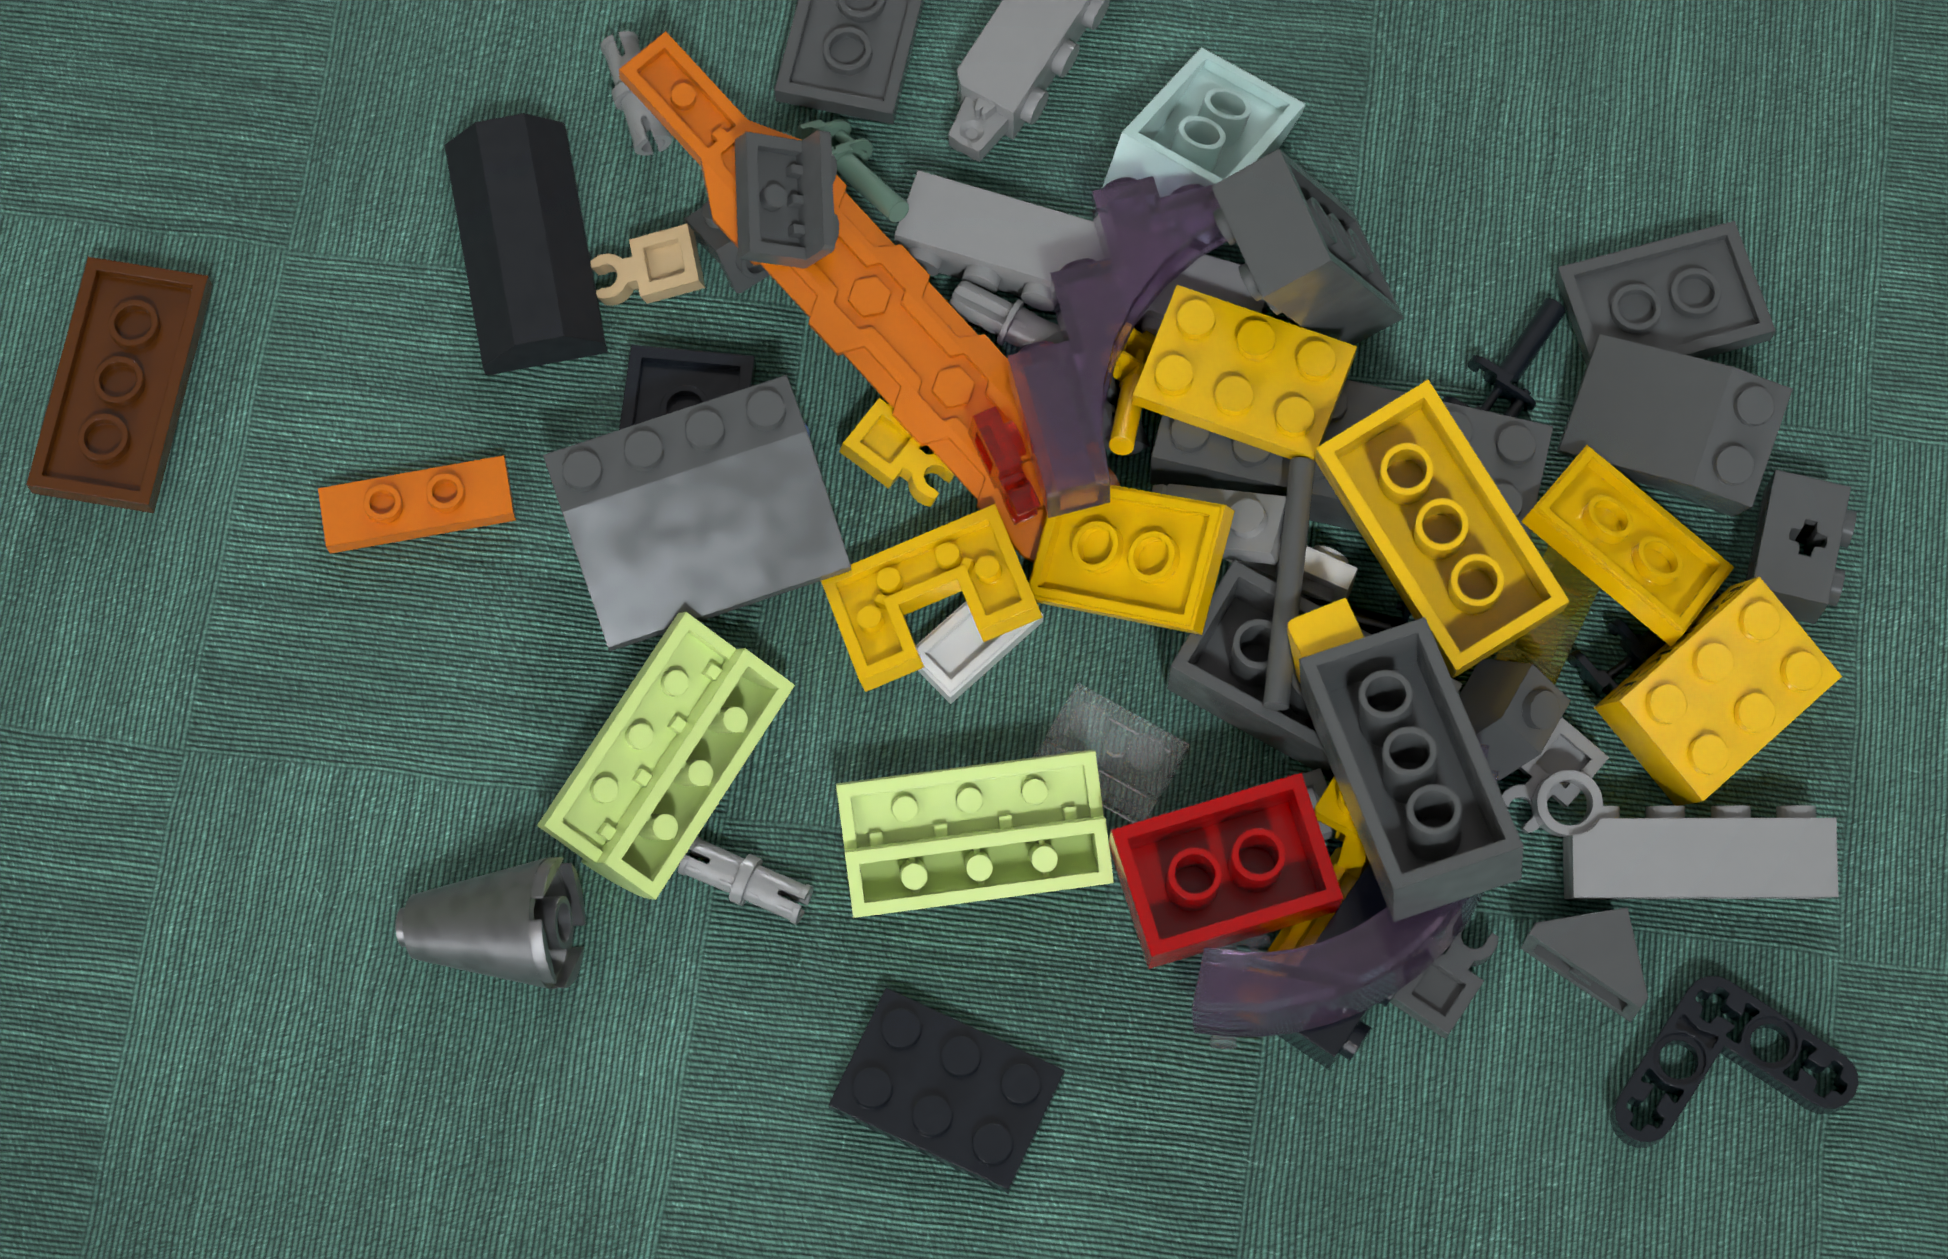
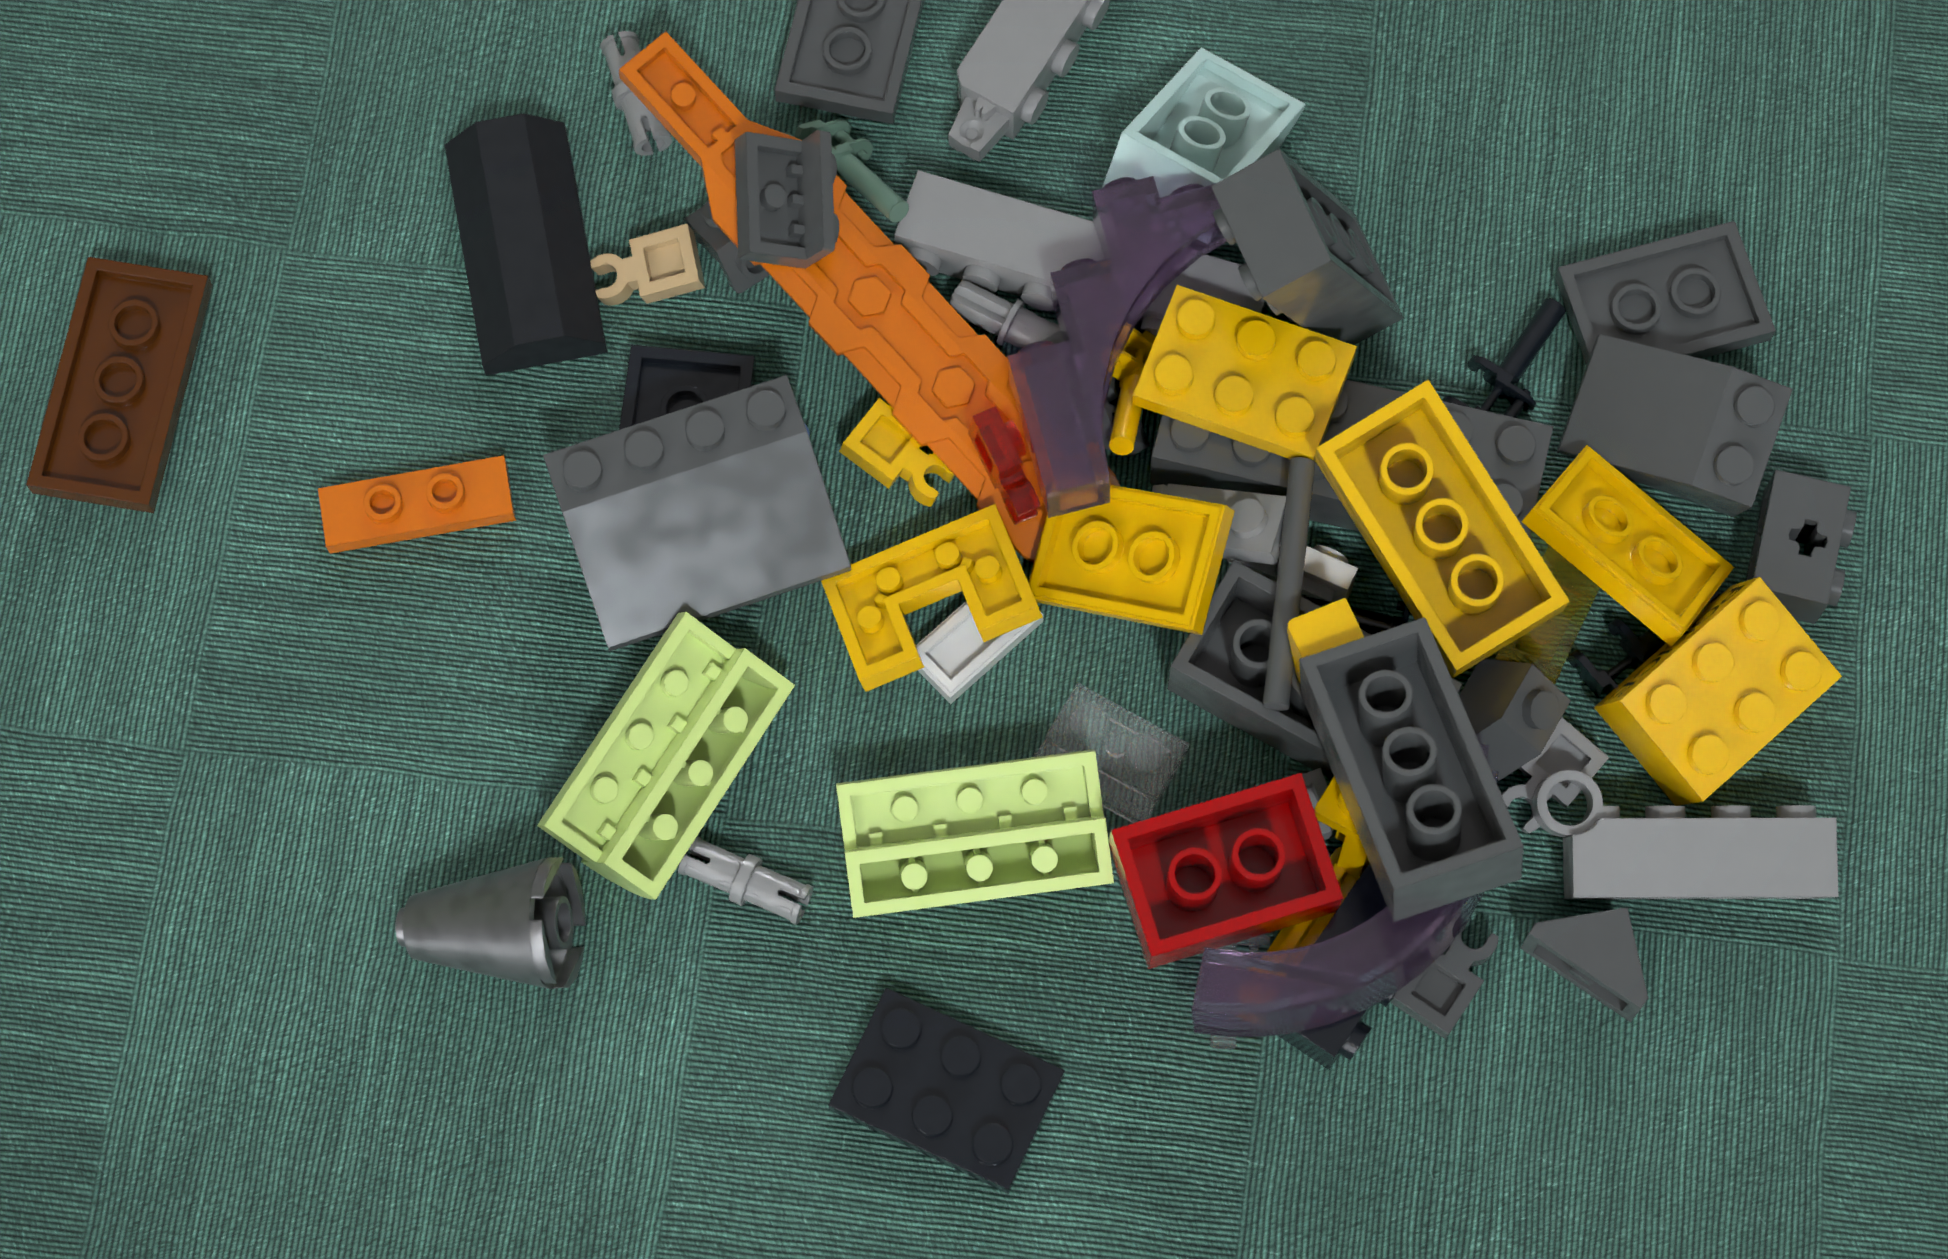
(1708, 1040): black beam -> none

